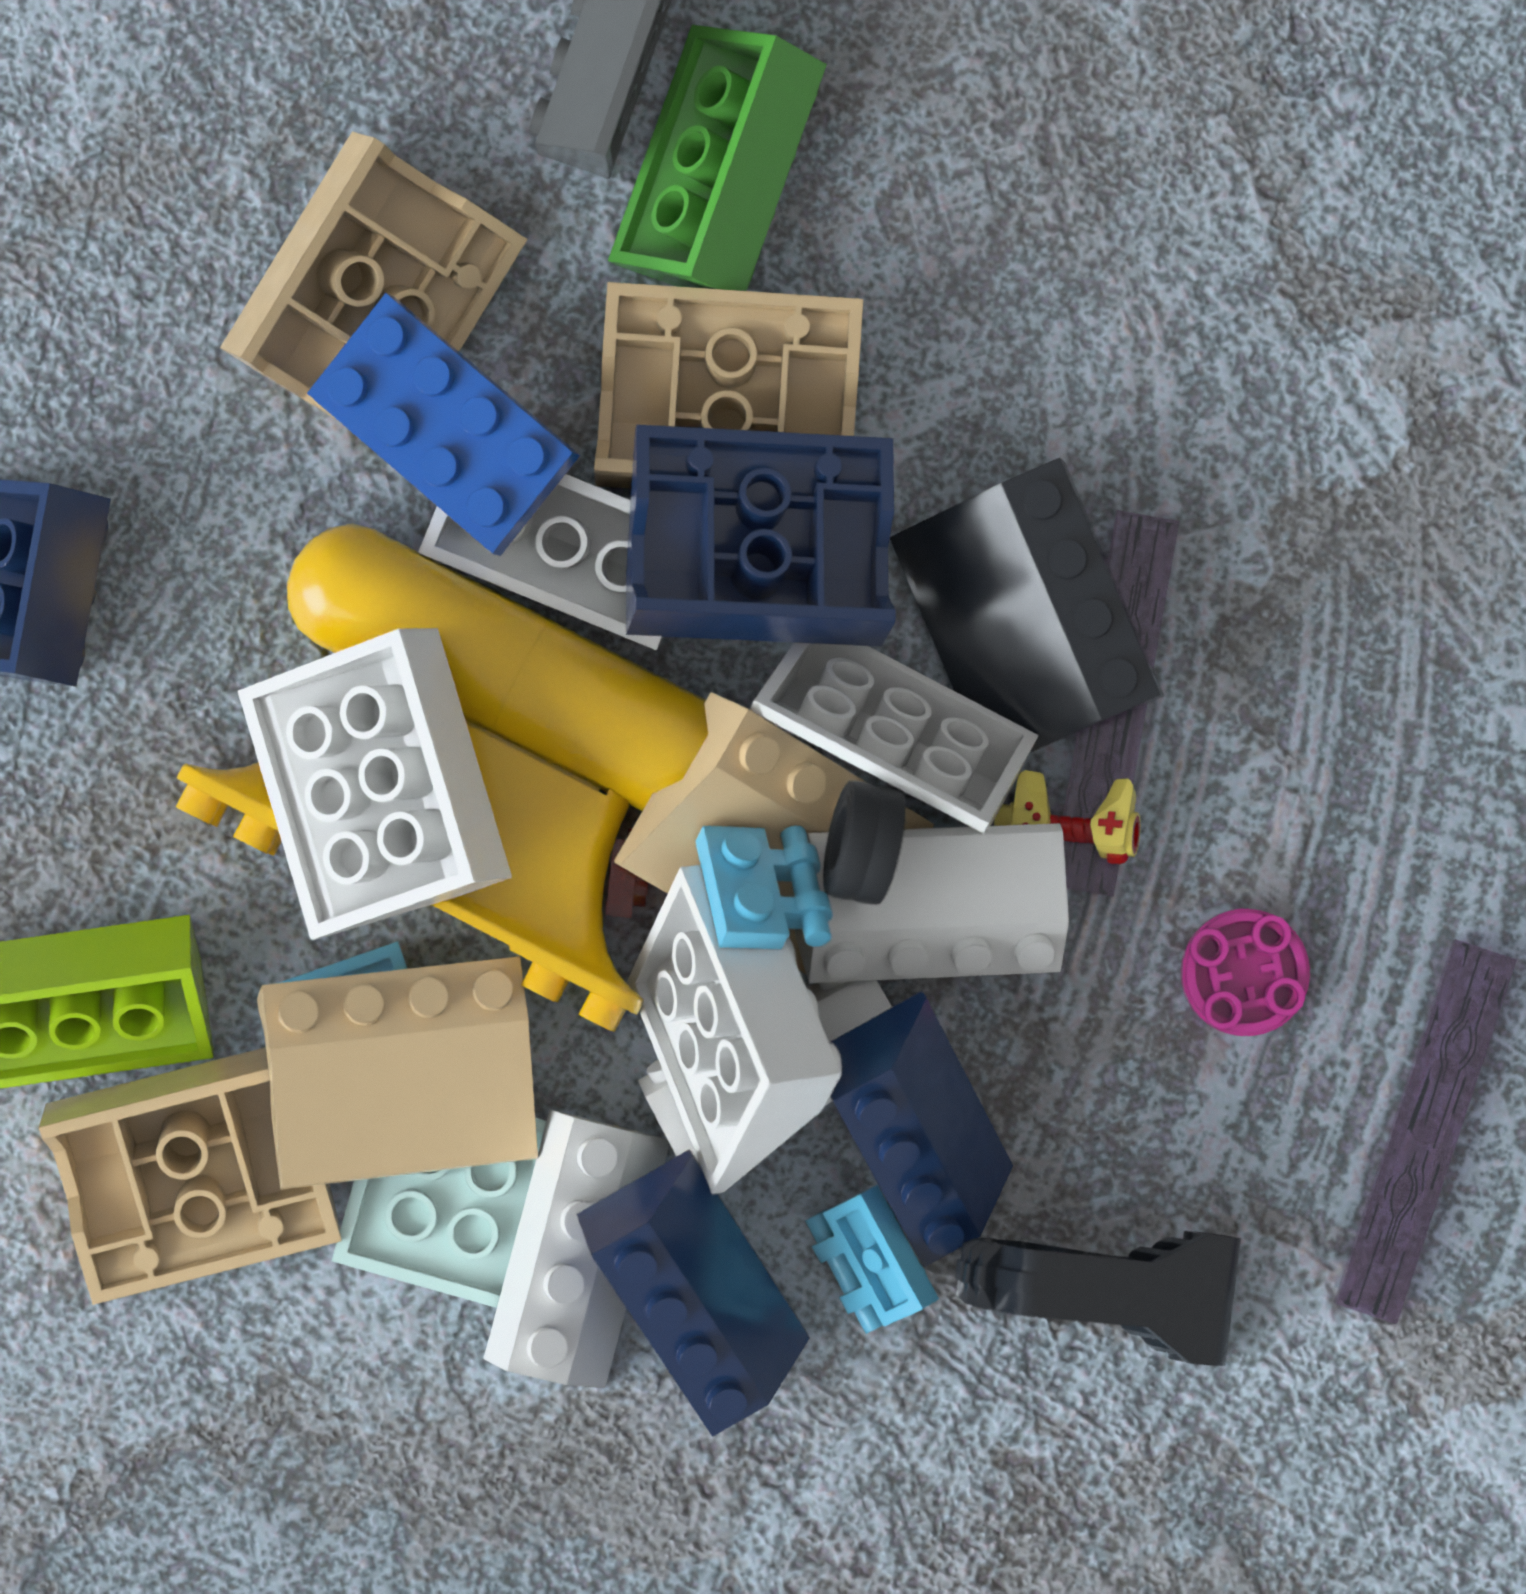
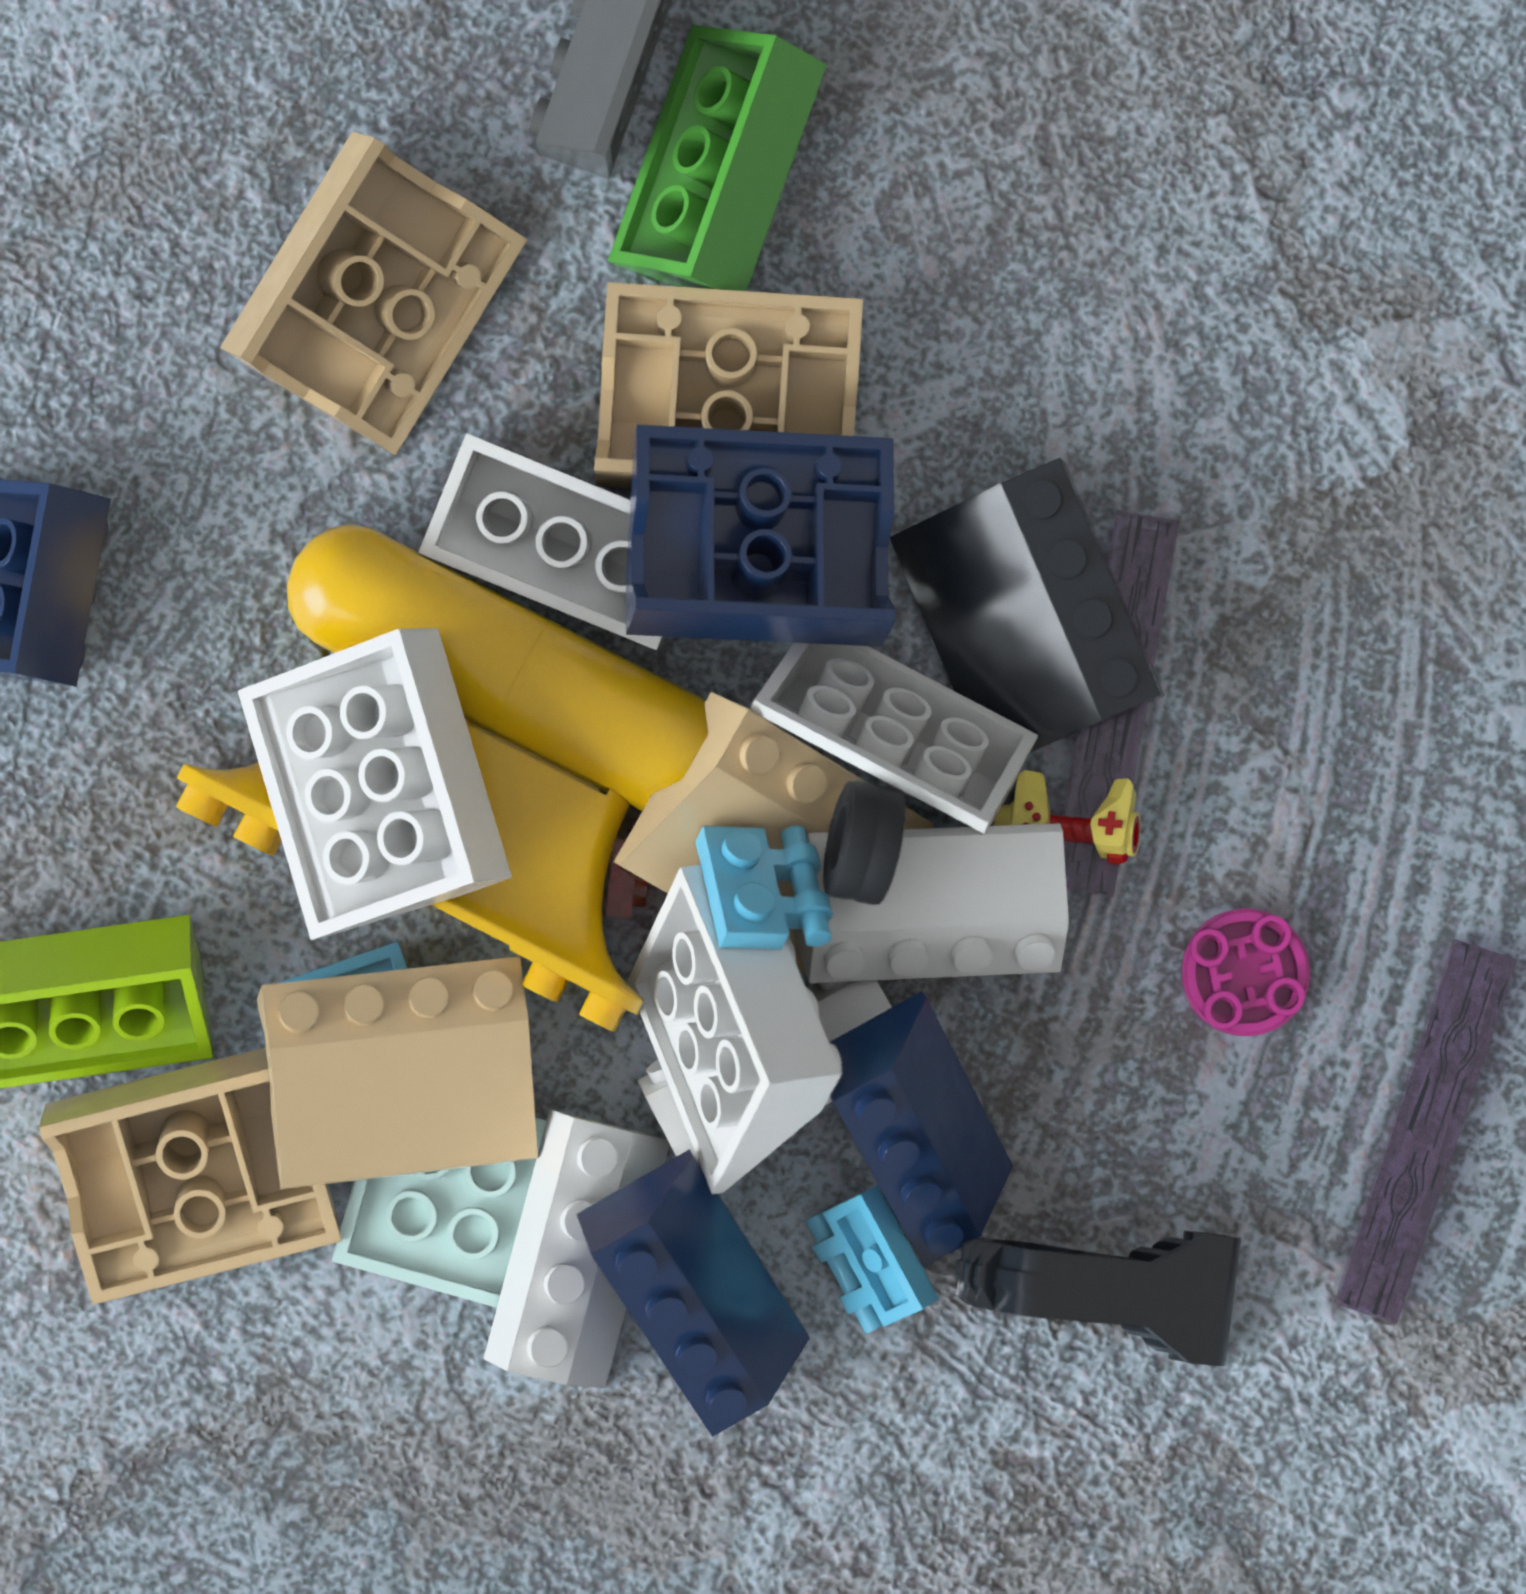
(443, 424): blue plate -> none

